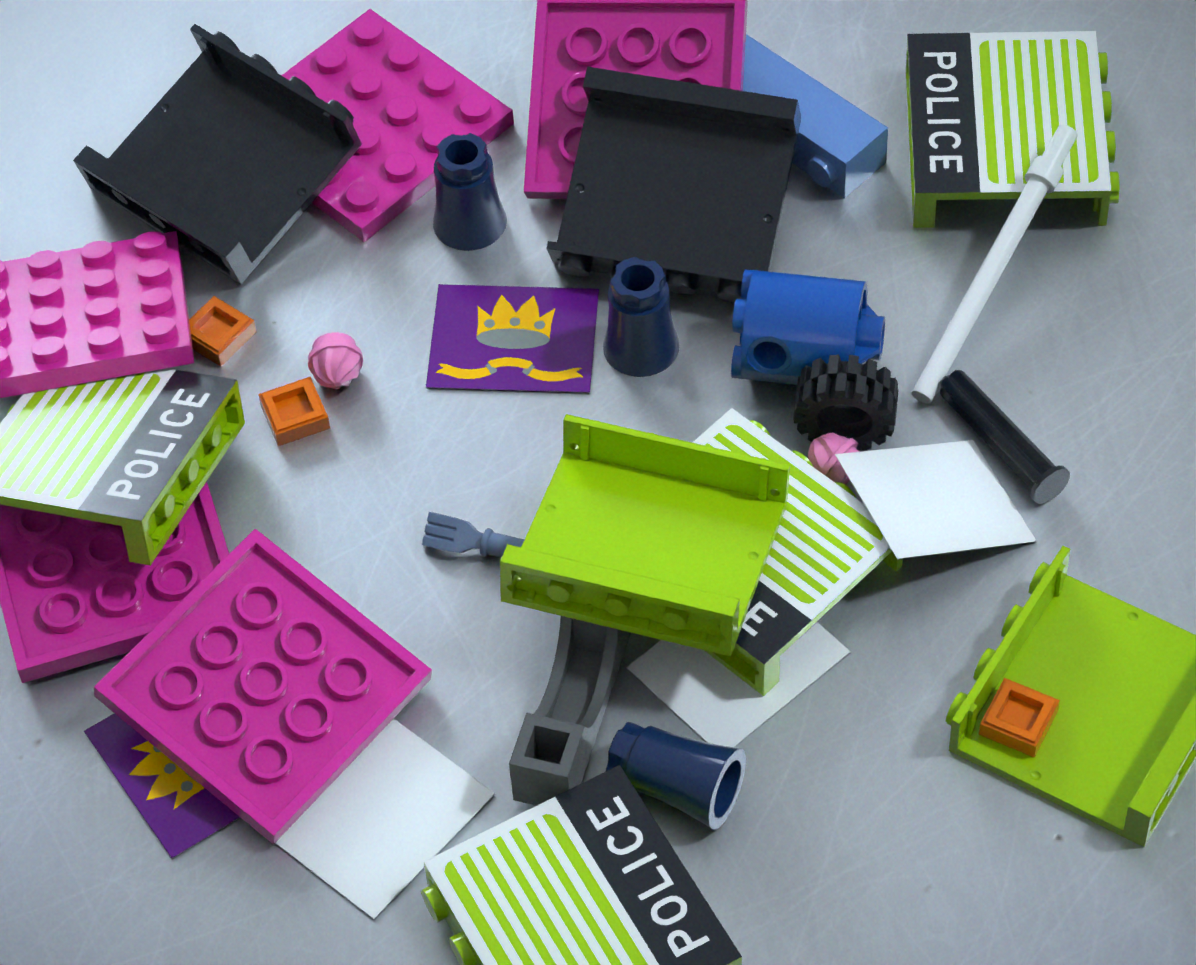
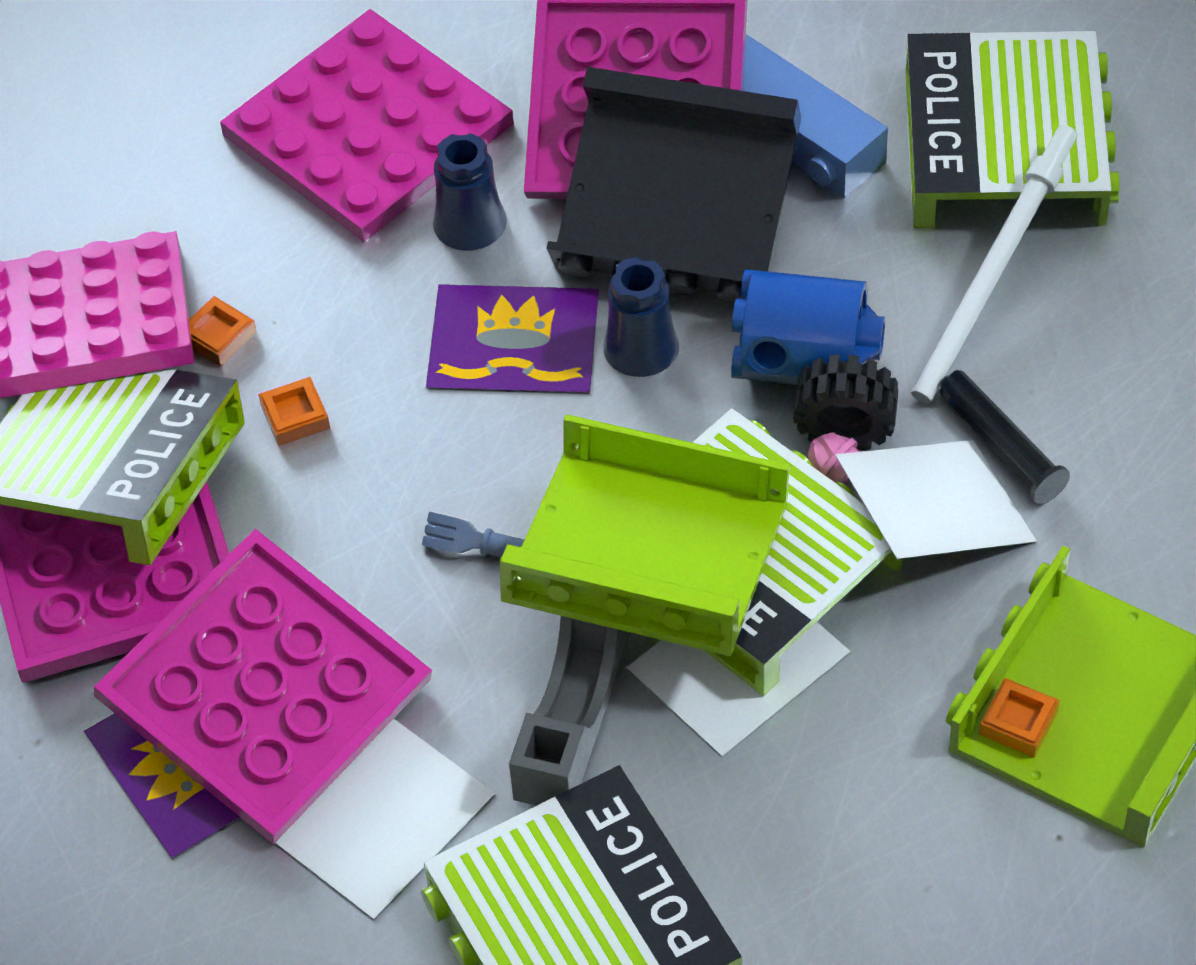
(226, 156): black panel -> none
(335, 360): bright pink plate -> none
(680, 771): dark blue plant -> none

